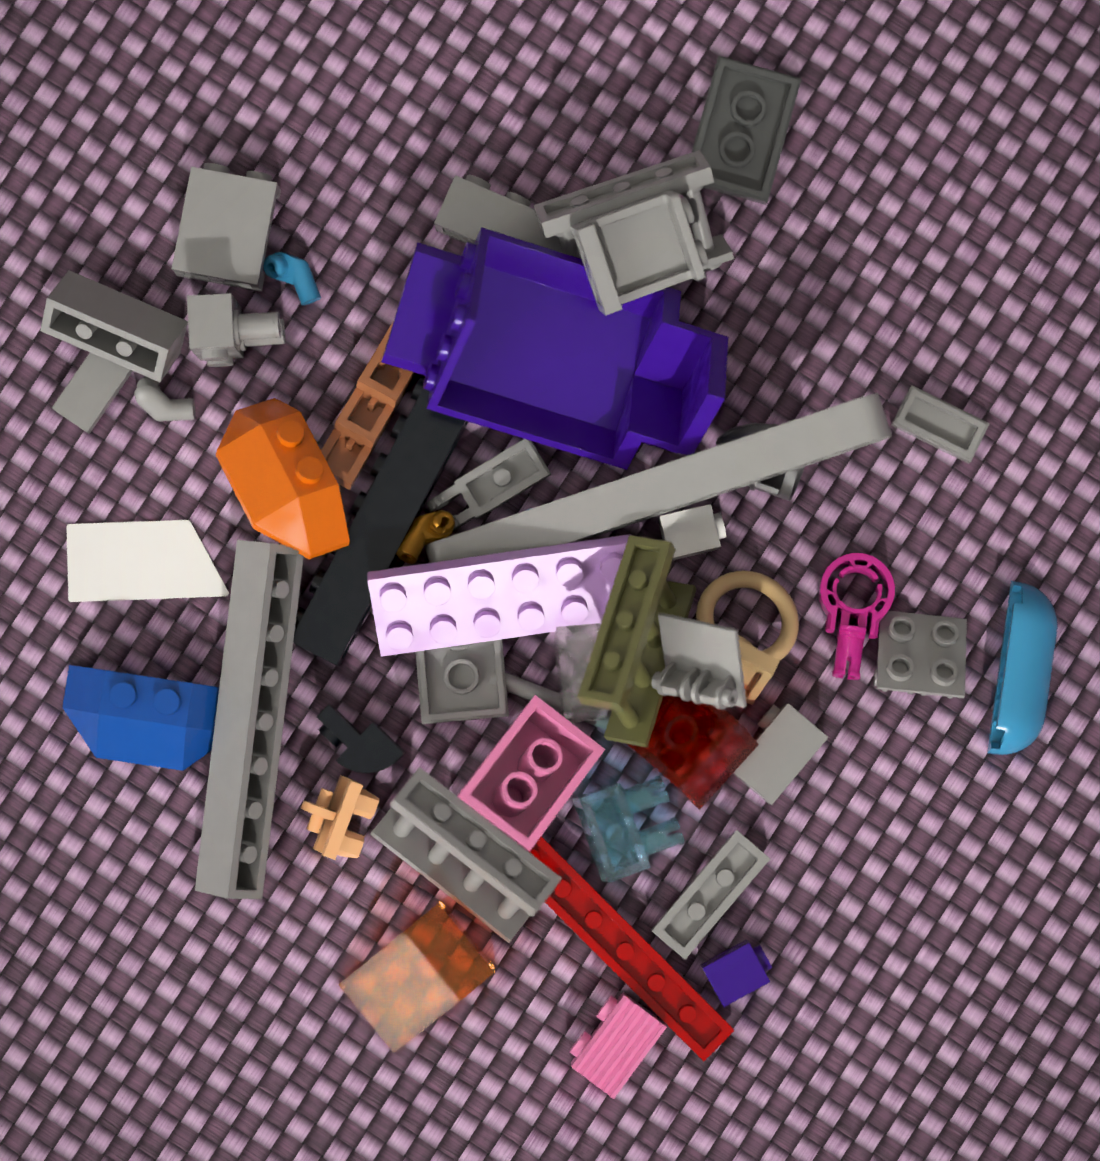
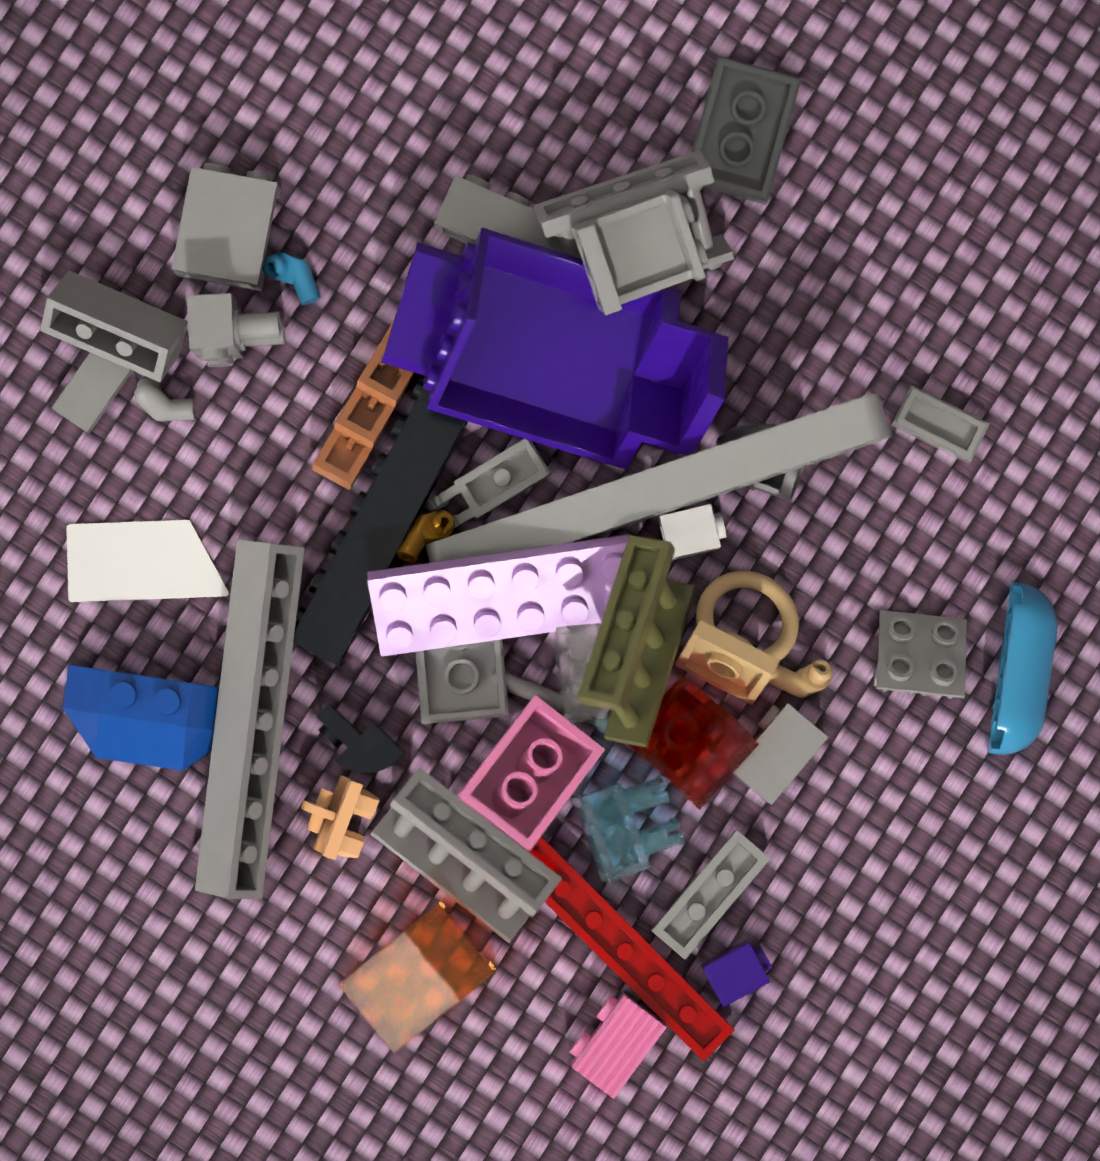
(283, 479): orange wedge -> none
(700, 662): light grey hinge -> none
(804, 681): none -> tan arm
(851, 638): dark pink pin -> none

